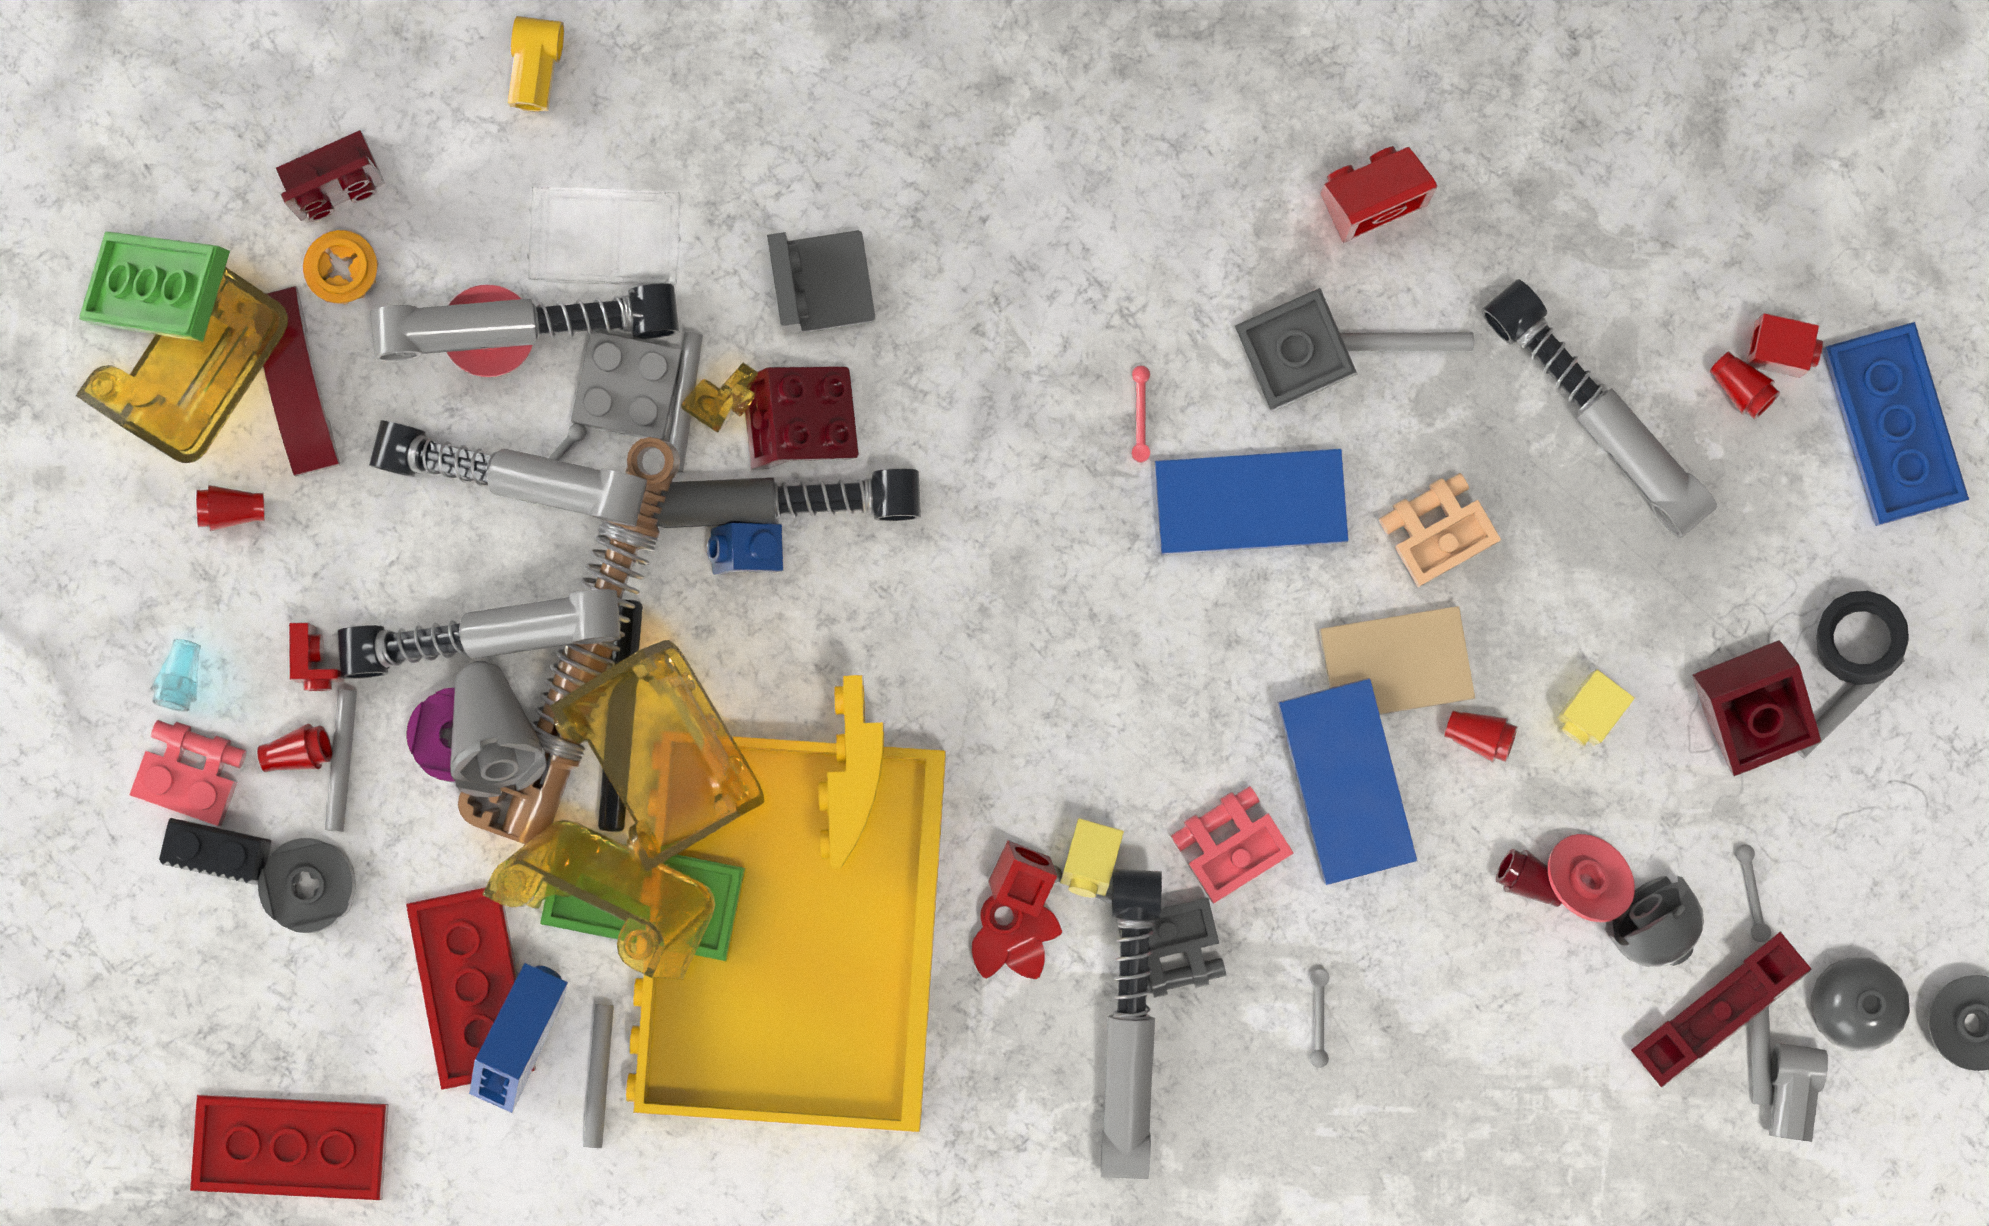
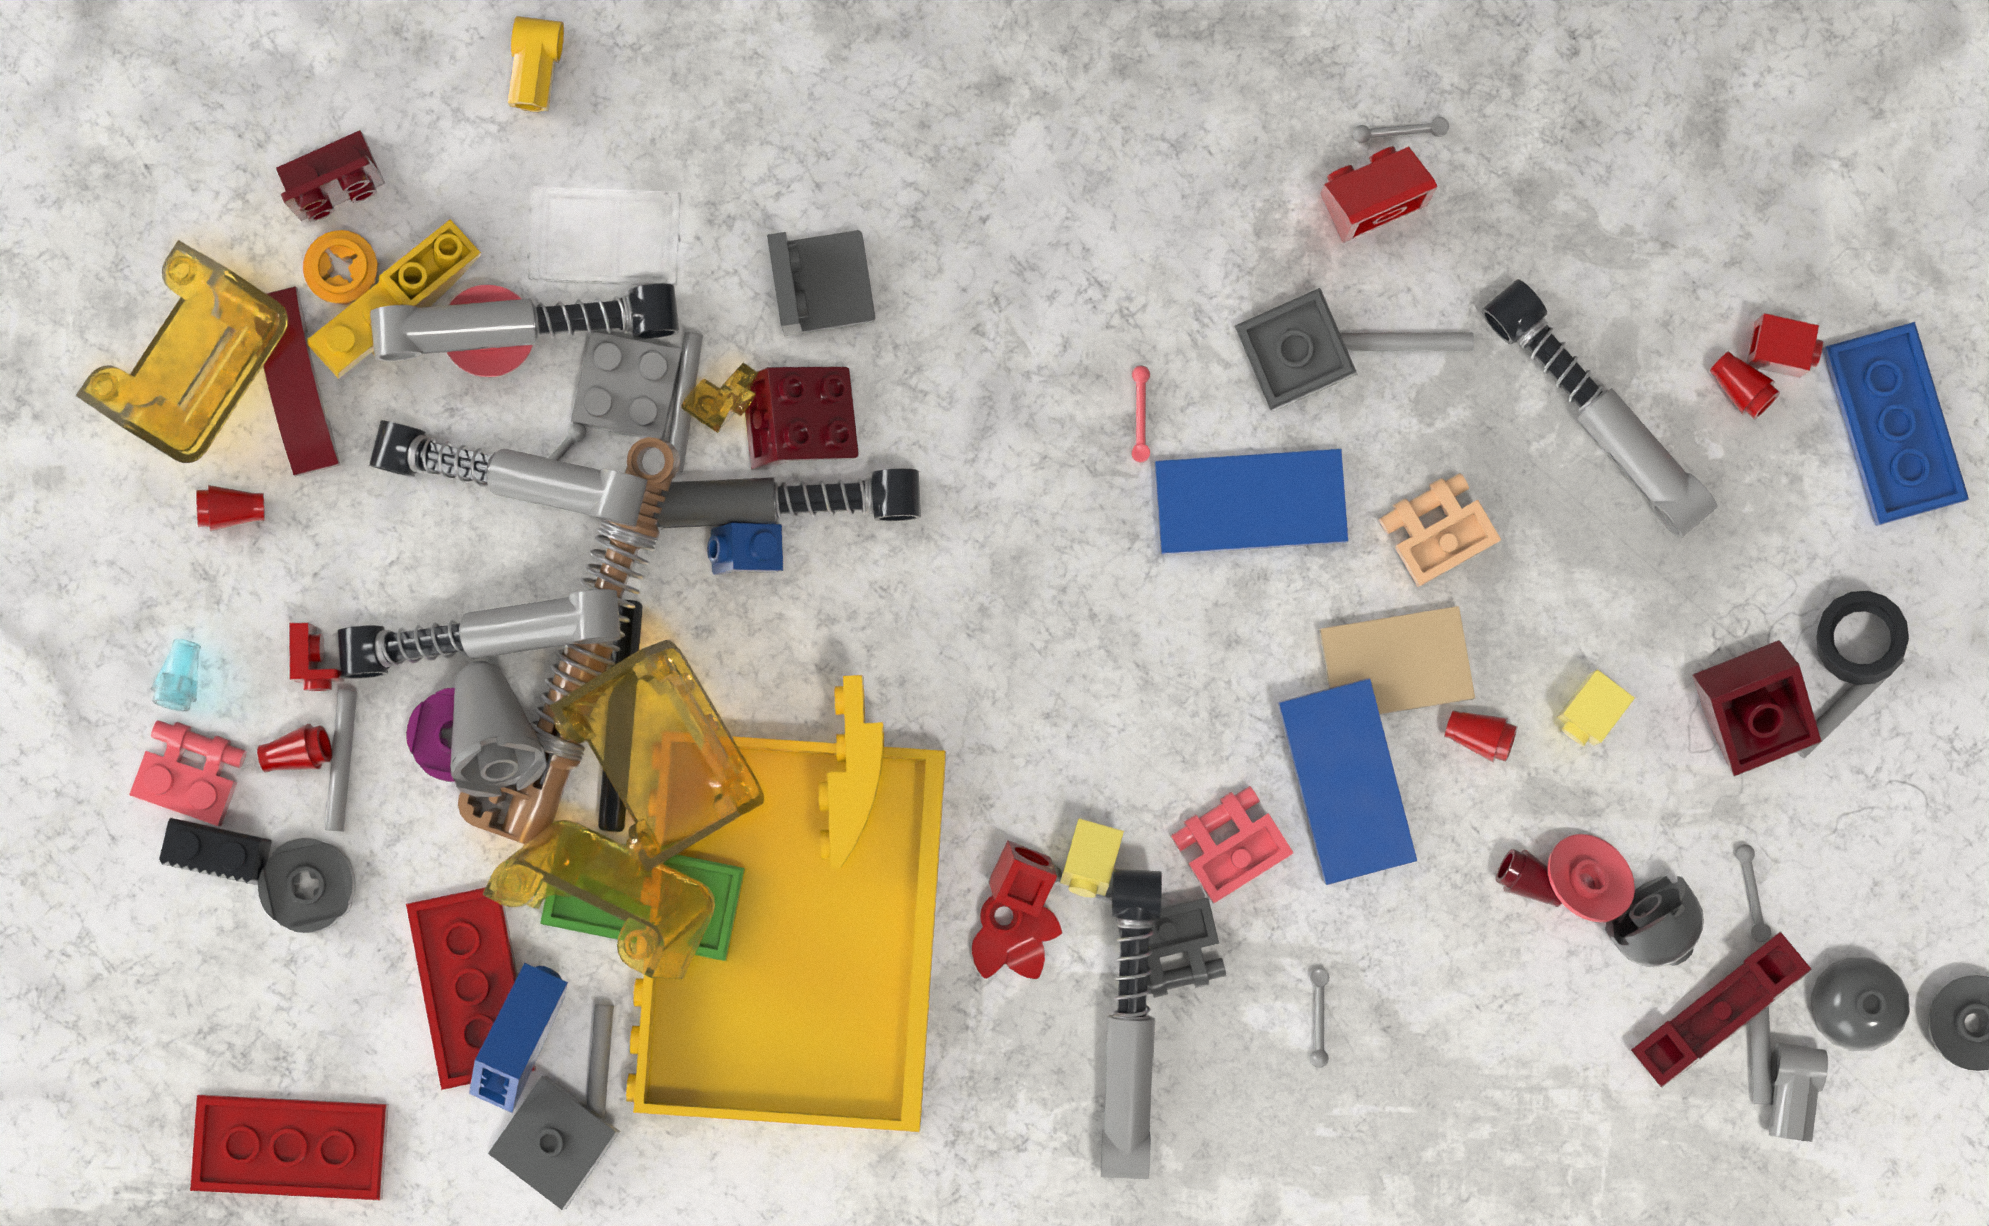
(154, 285): bright green tile -> none
(413, 280): none -> yellow slope
(554, 1142): none -> dark grey plate
(1438, 128): none -> light grey hinge

